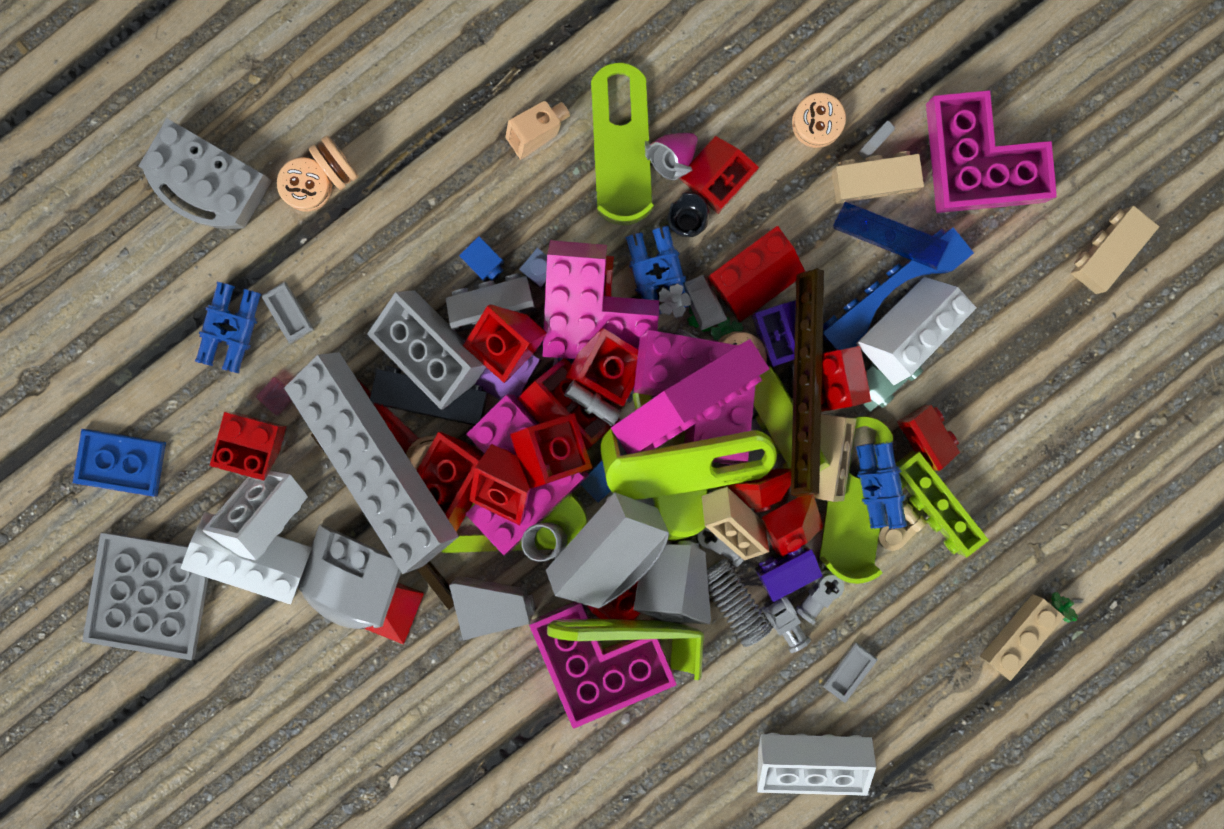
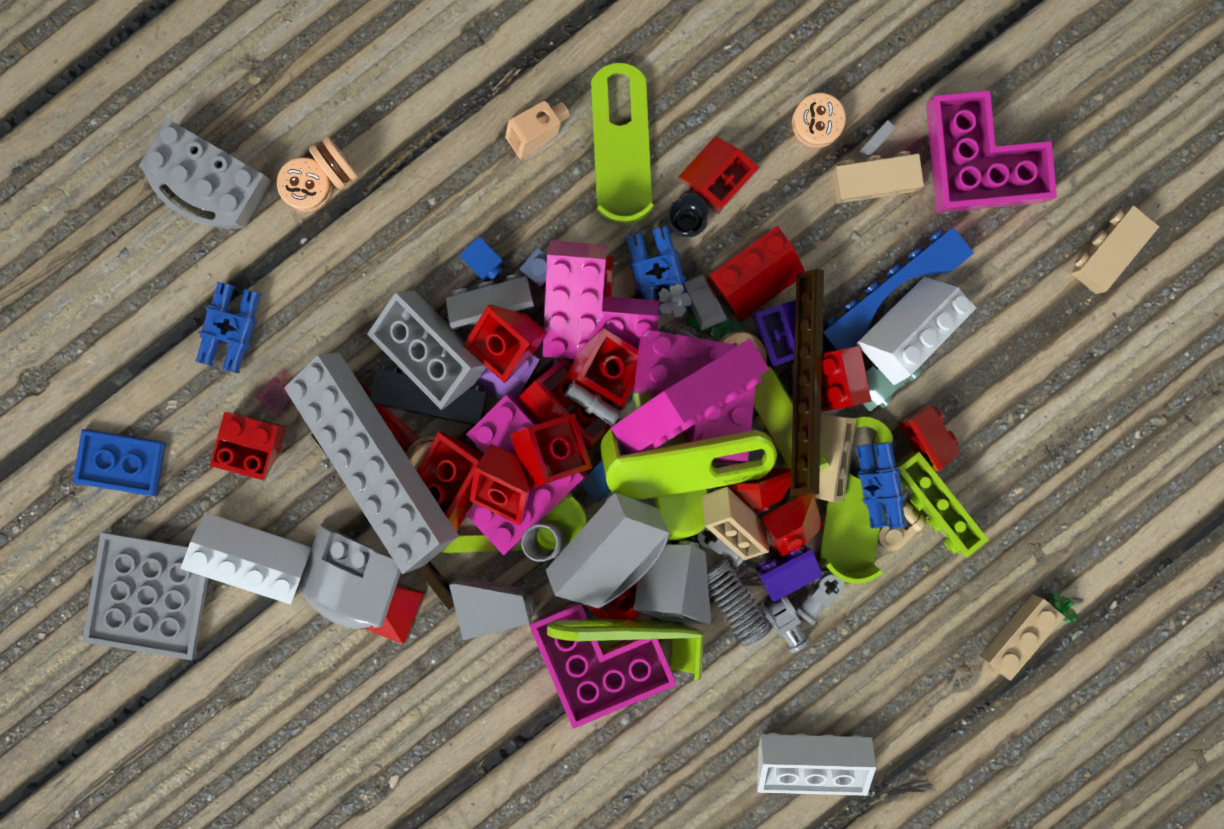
(256, 514): white slope -> none
(287, 312): light grey tile -> none
(672, 154): hat -> none
(849, 672): light grey tile -> none
(891, 235): clear blue tile -> none

